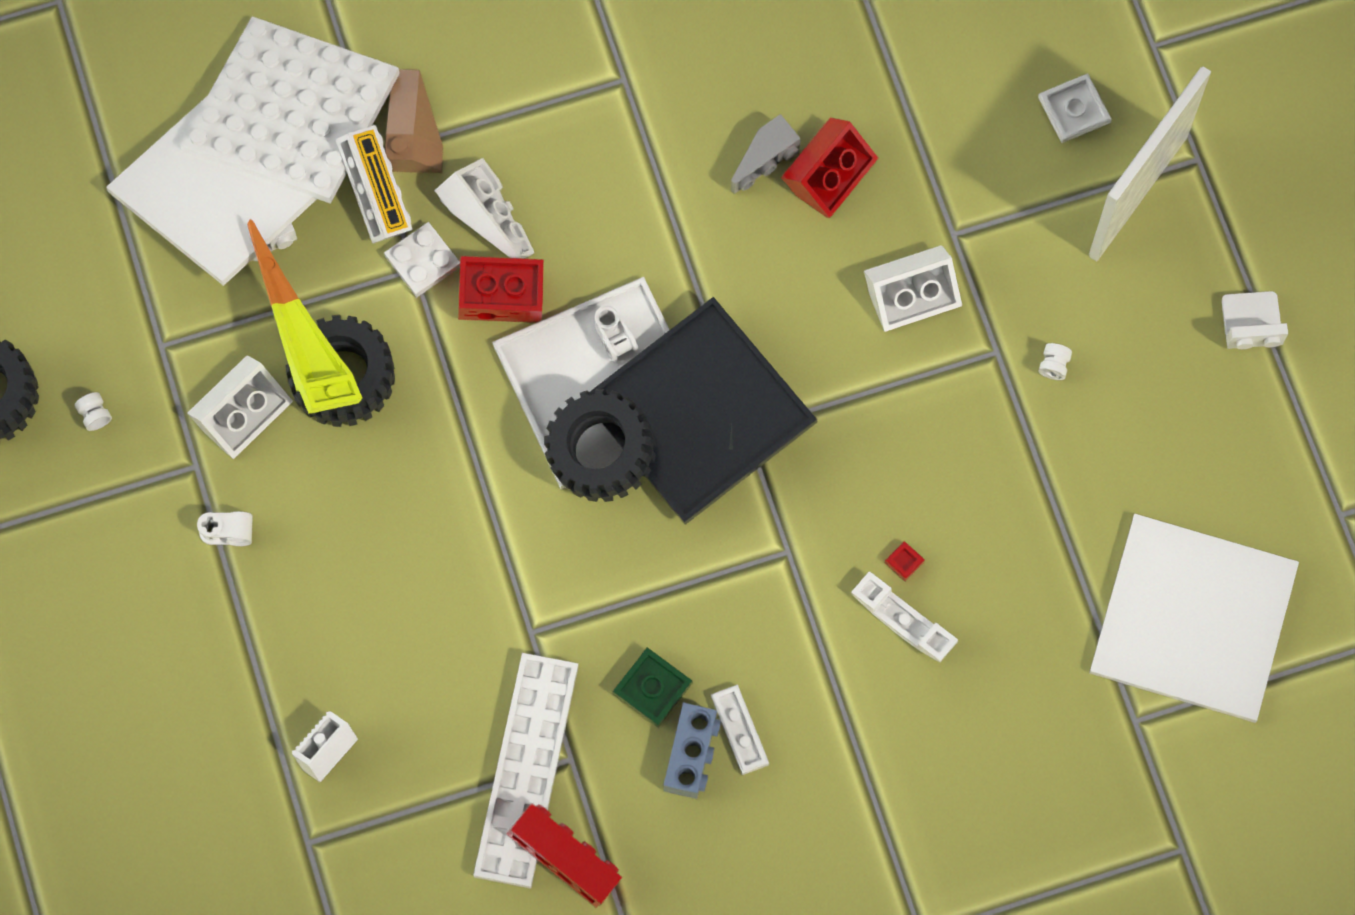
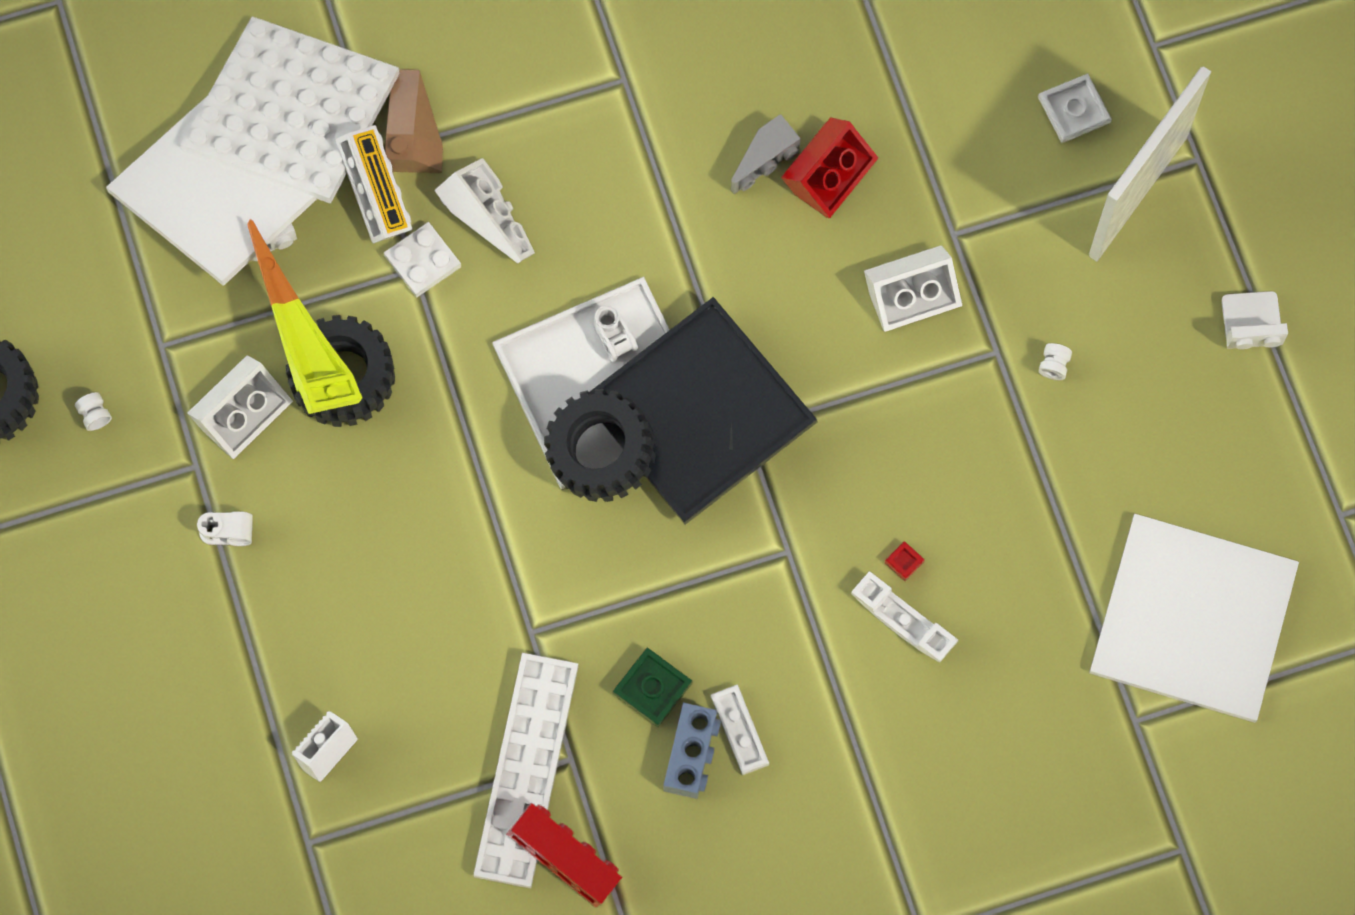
(501, 289): red piece -> none

